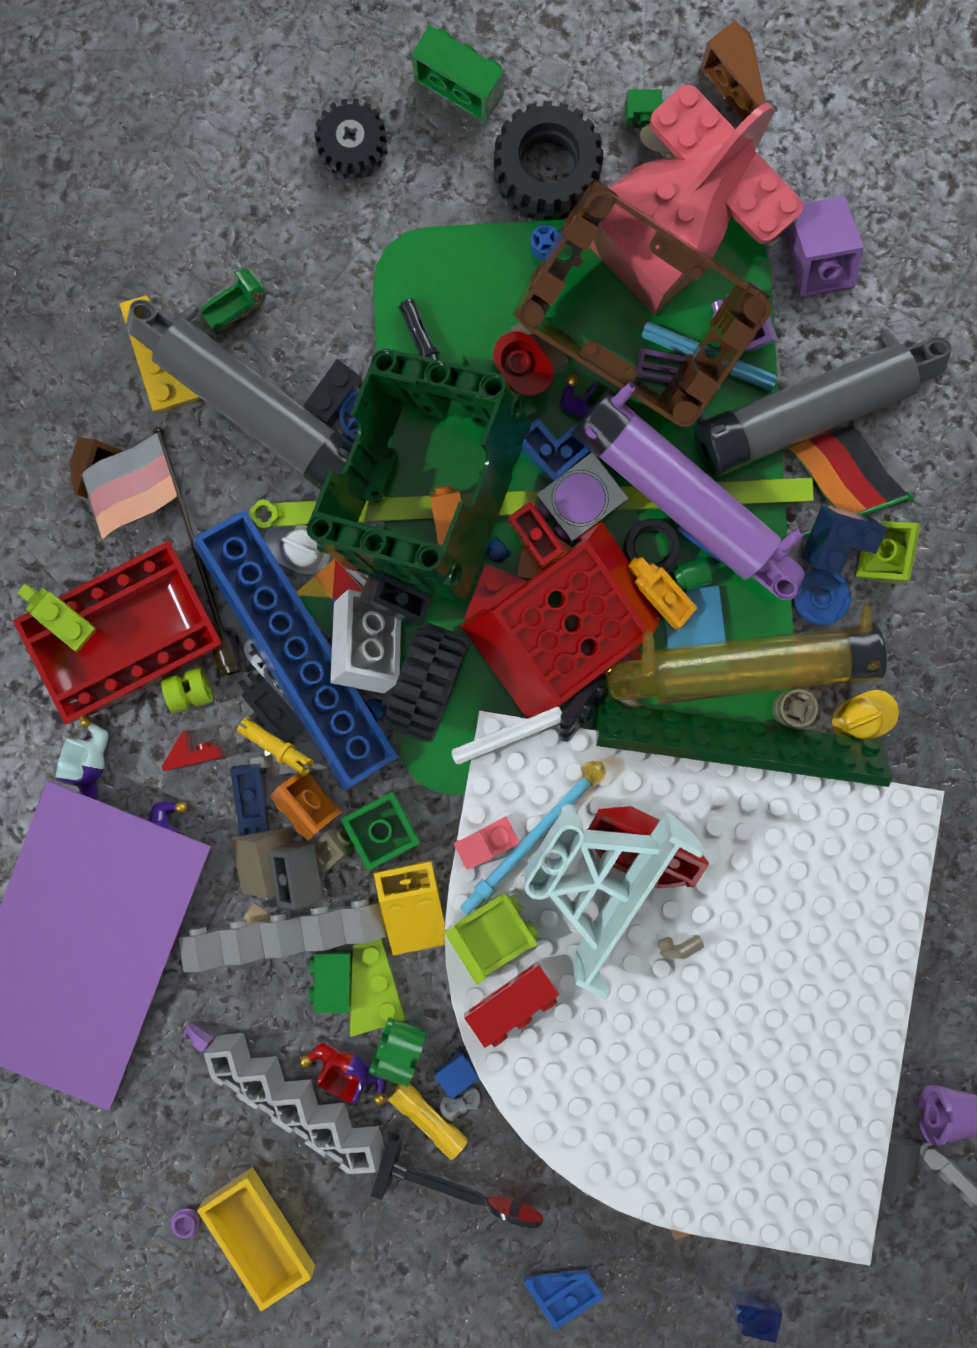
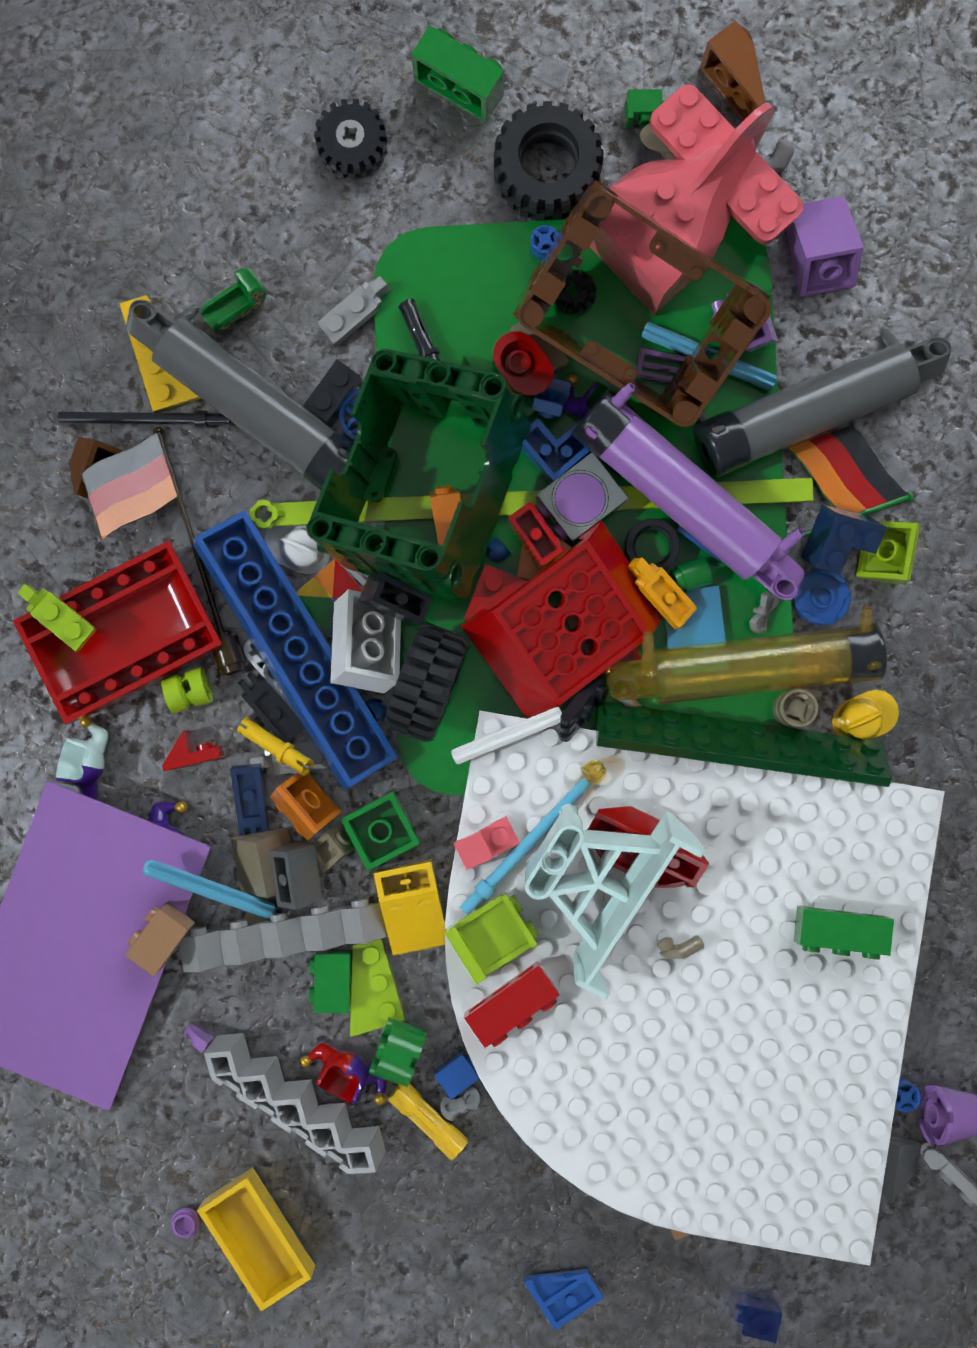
(159, 939): none -> medium nougat brick
(199, 418): none -> black bar
(208, 888): none -> medium azure axle
(354, 310): none -> light grey hinge
(502, 1207): black piece -> none
(553, 400): none -> blue bracket
(584, 298): none -> black gear
(767, 603): none -> light grey piece
(782, 155): none -> light grey arm
(843, 932): none -> green brick
(908, 1099): none -> blue wheel

